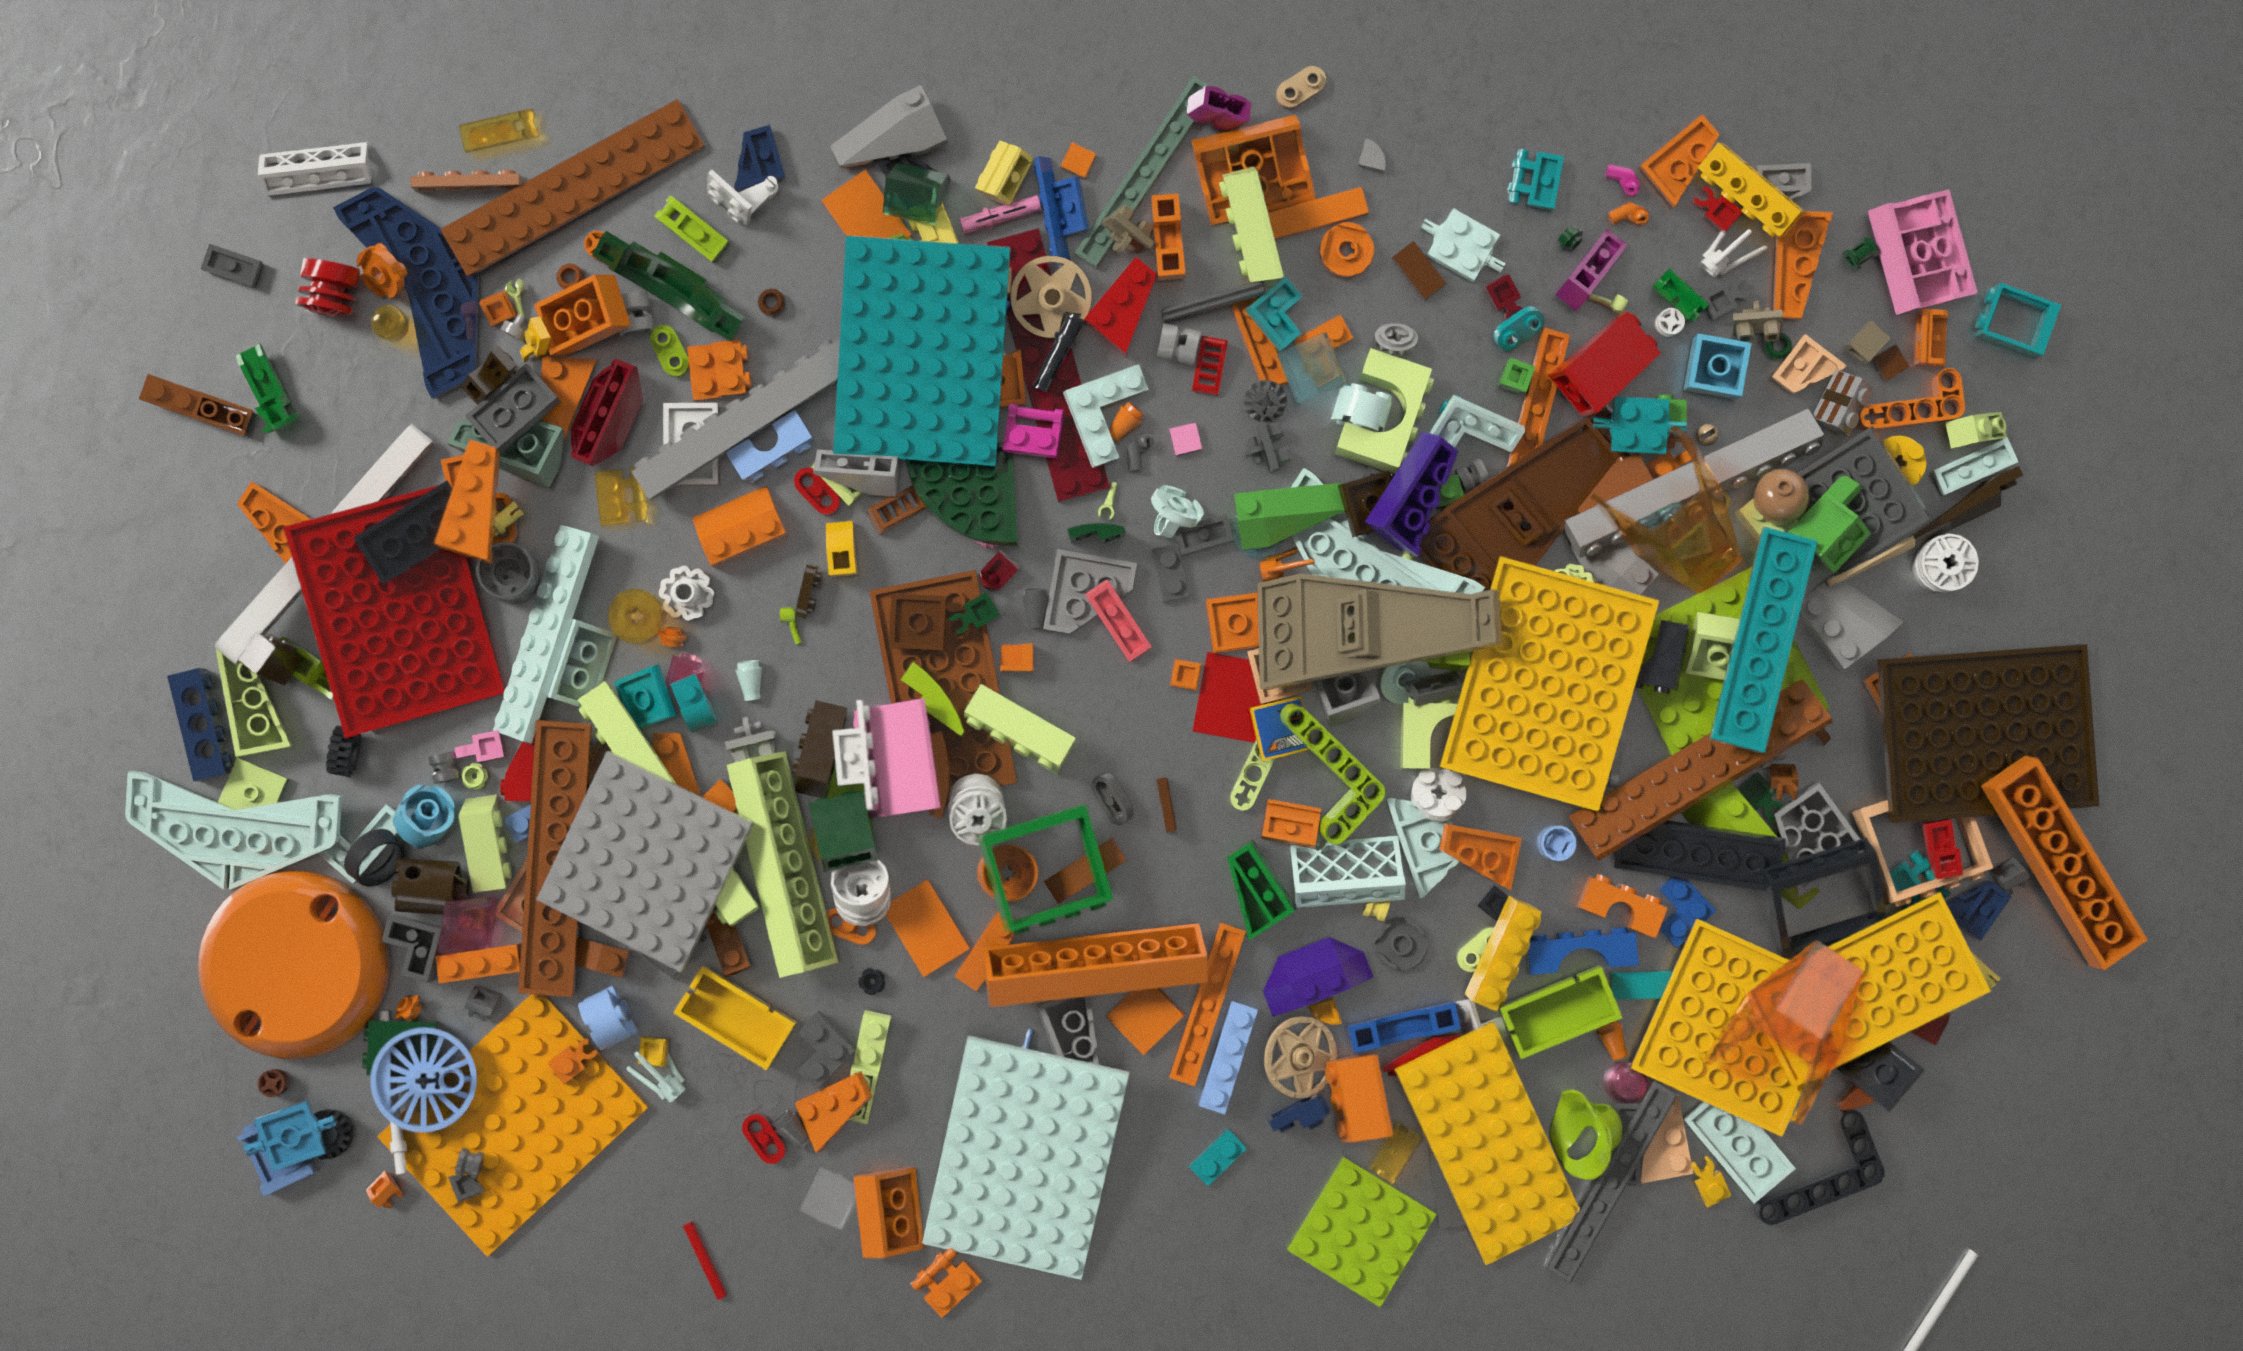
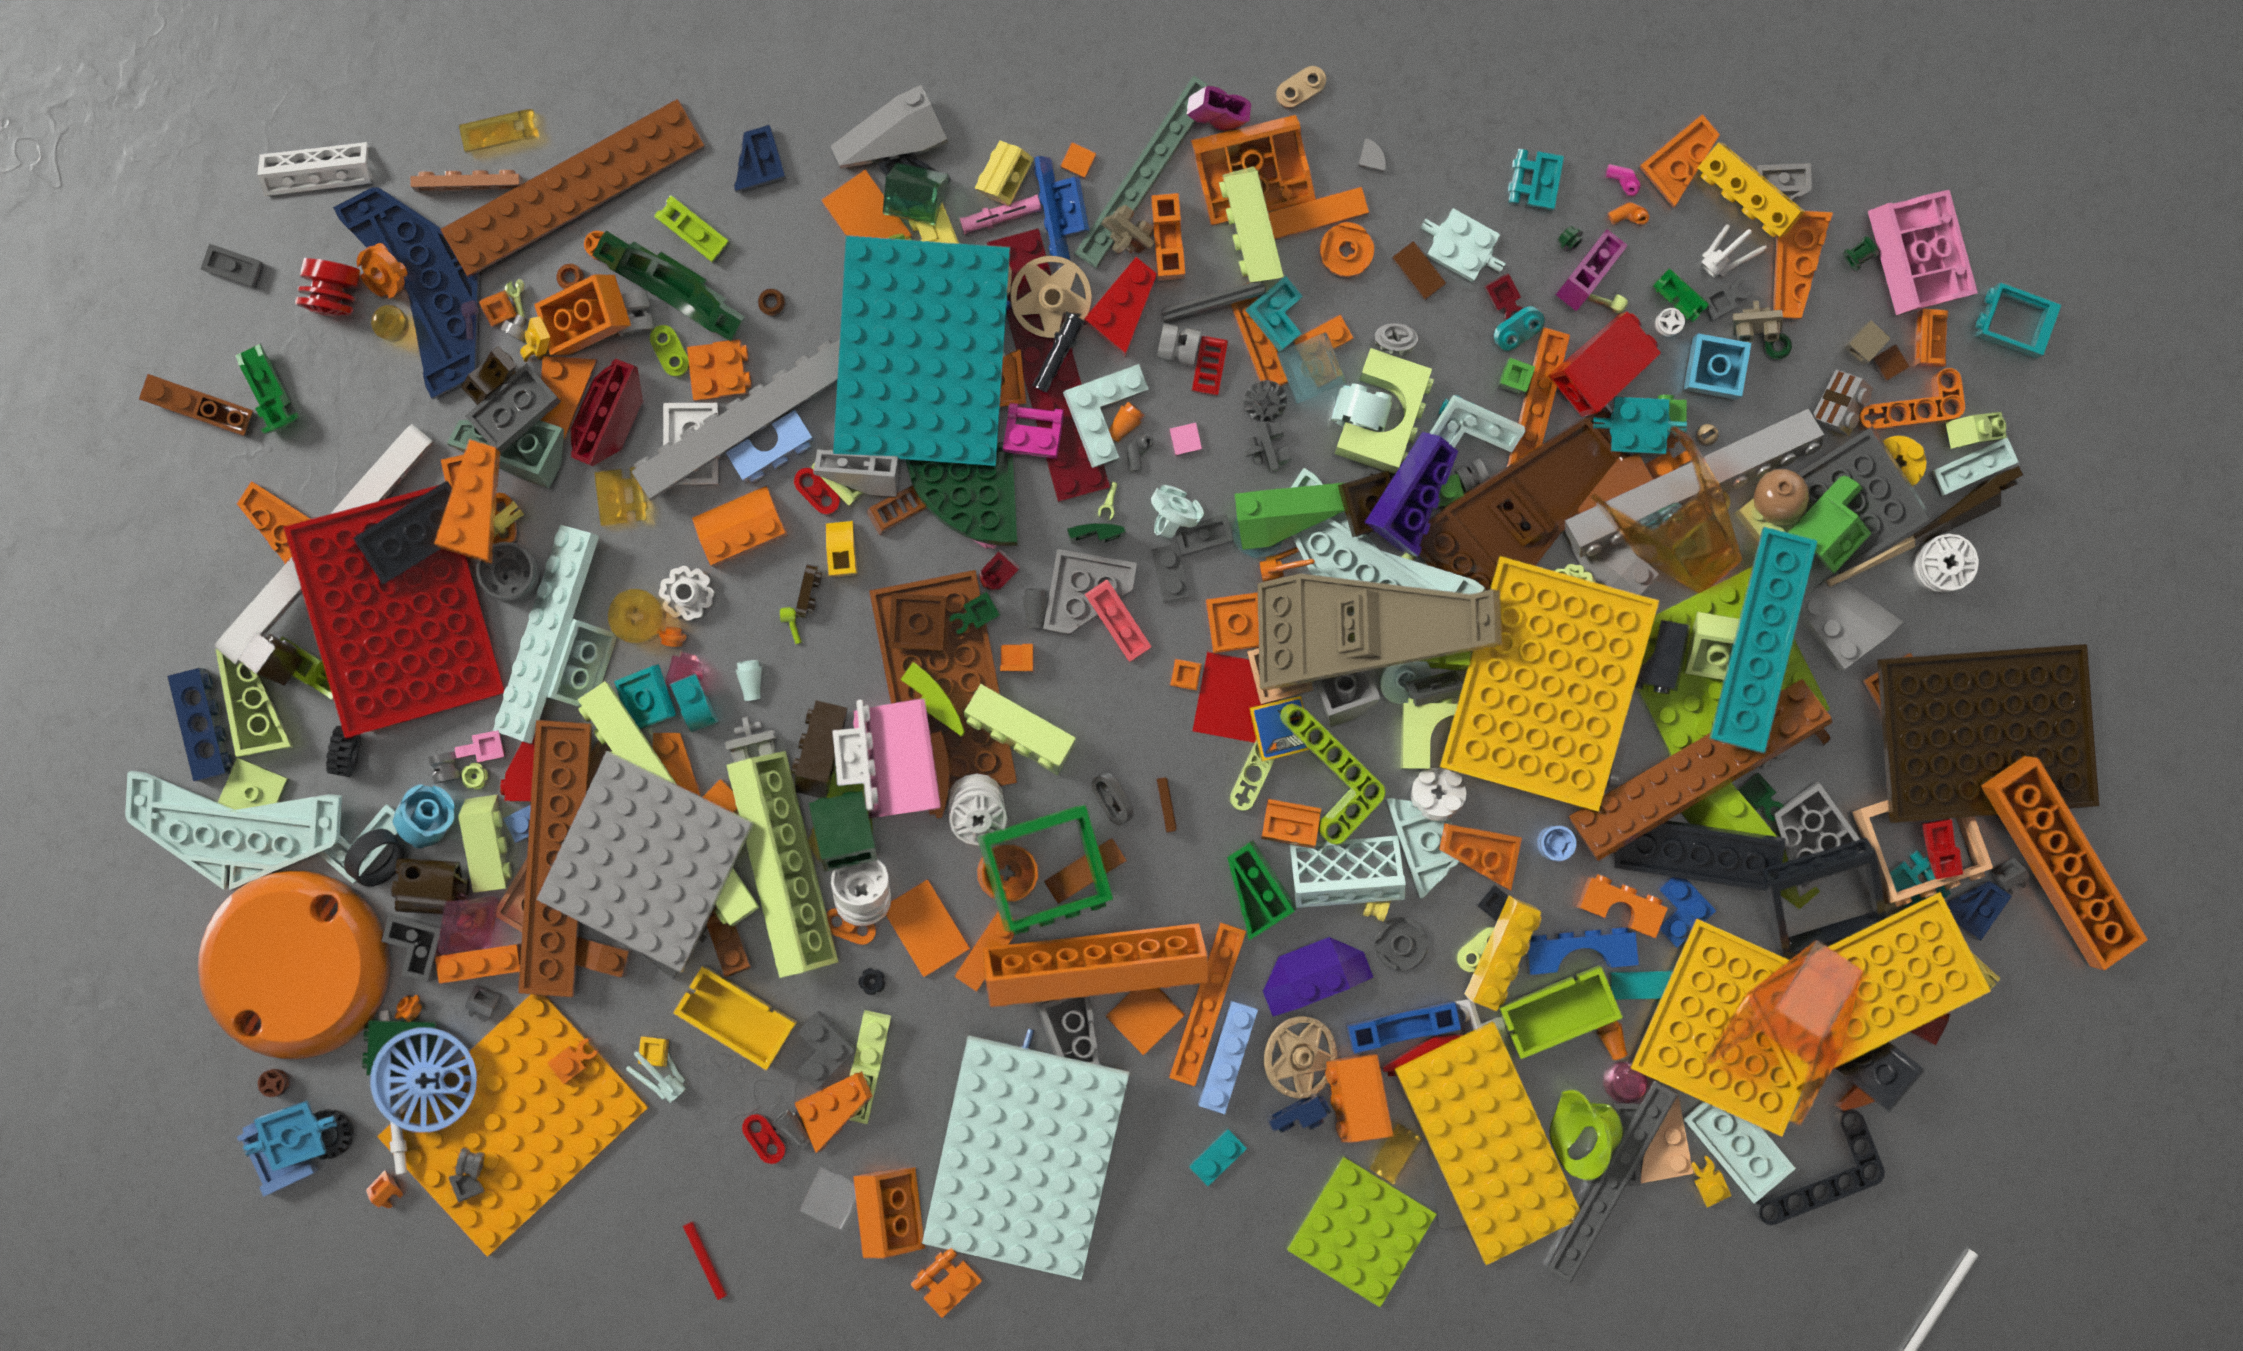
(607, 1018): light blue brick -> none
(743, 203): white plate -> none
(1325, 1011): light orange tile -> none
(1720, 212): red plate -> none
(1784, 779): dark orange plate -> none
(1806, 365): light nougat wing -> none

